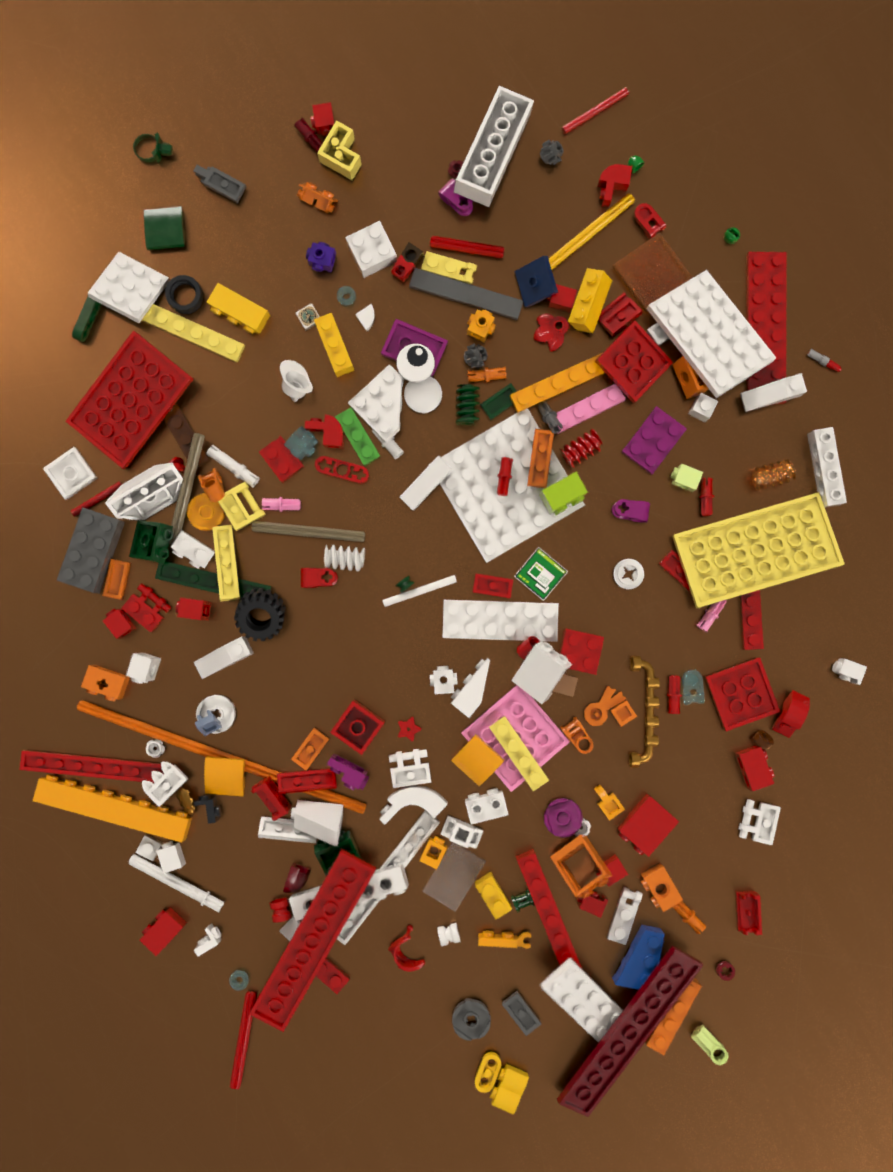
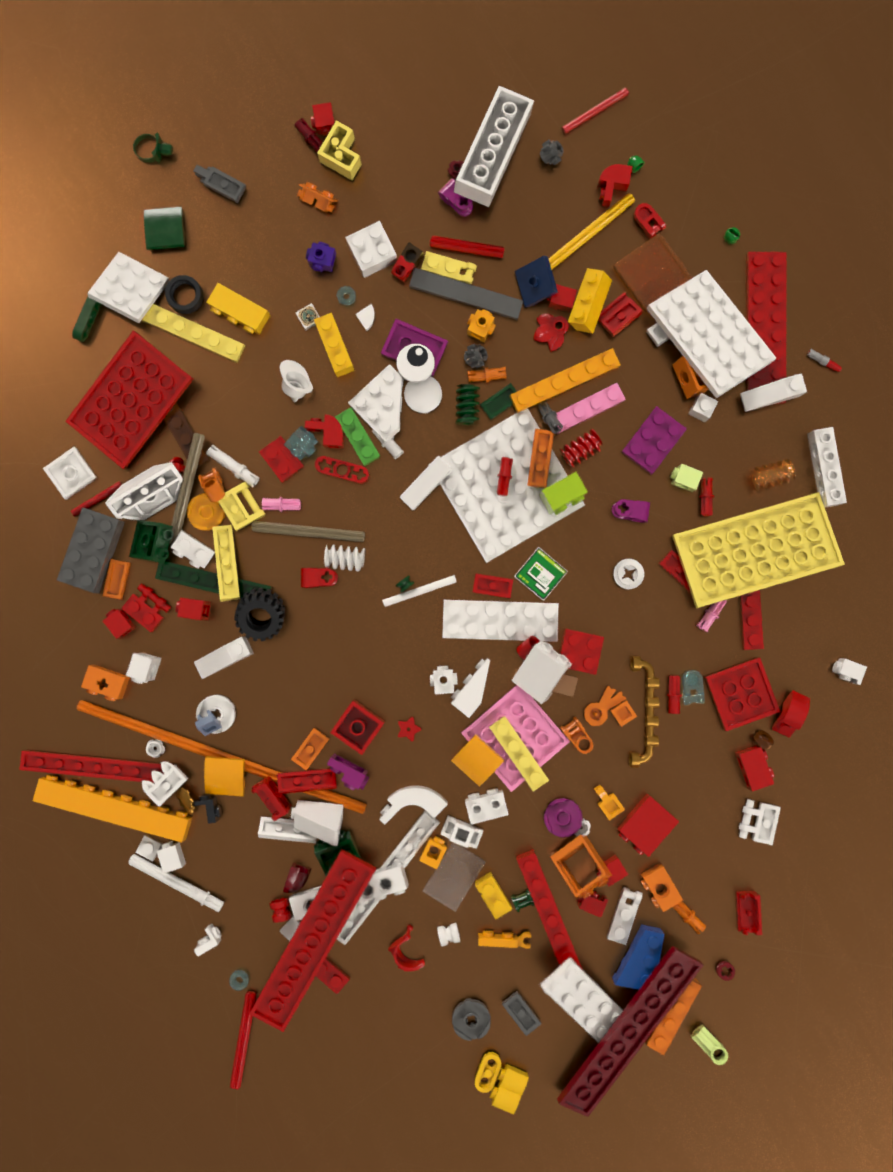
(163, 931): red brick -> none
(410, 774): white plate -> none
(634, 361): red plate -> none

